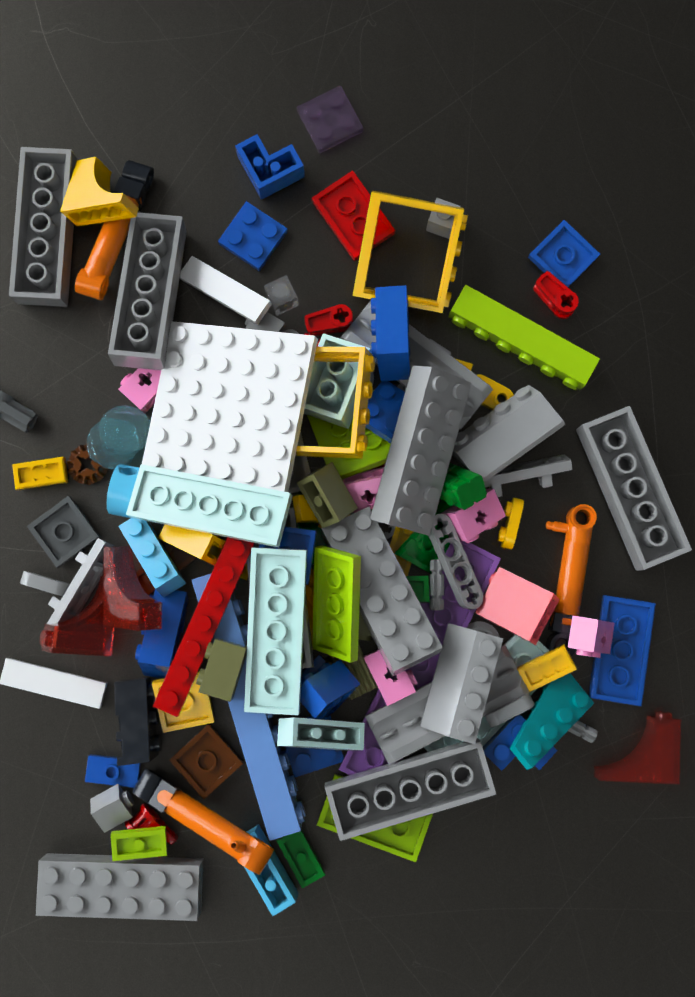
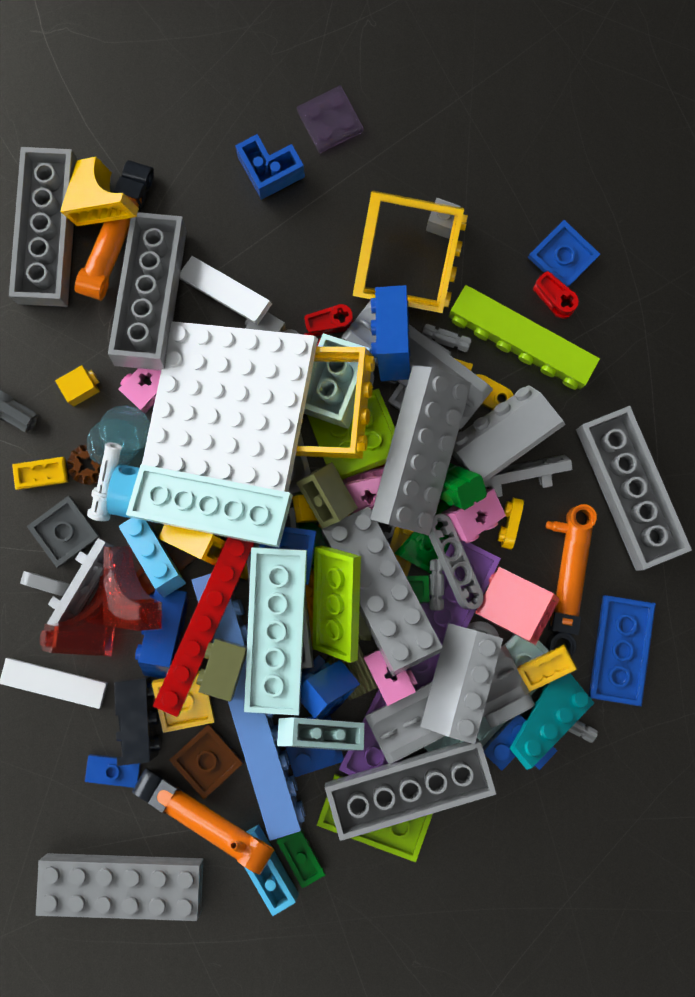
(78, 385): none -> yellow brick
(99, 505): none -> white pin
(111, 807): light grey brick -> none
(139, 843): lime plate -> none
(152, 820): red piece -> none
(252, 236): blue plate -> none
(281, 295): clear brick -> none
(345, 210): red plate -> none
(385, 409): blue plate -> none
(447, 338): none -> light grey axle
(590, 636): bright pink brick -> none
(653, 759): clear red arch -> none

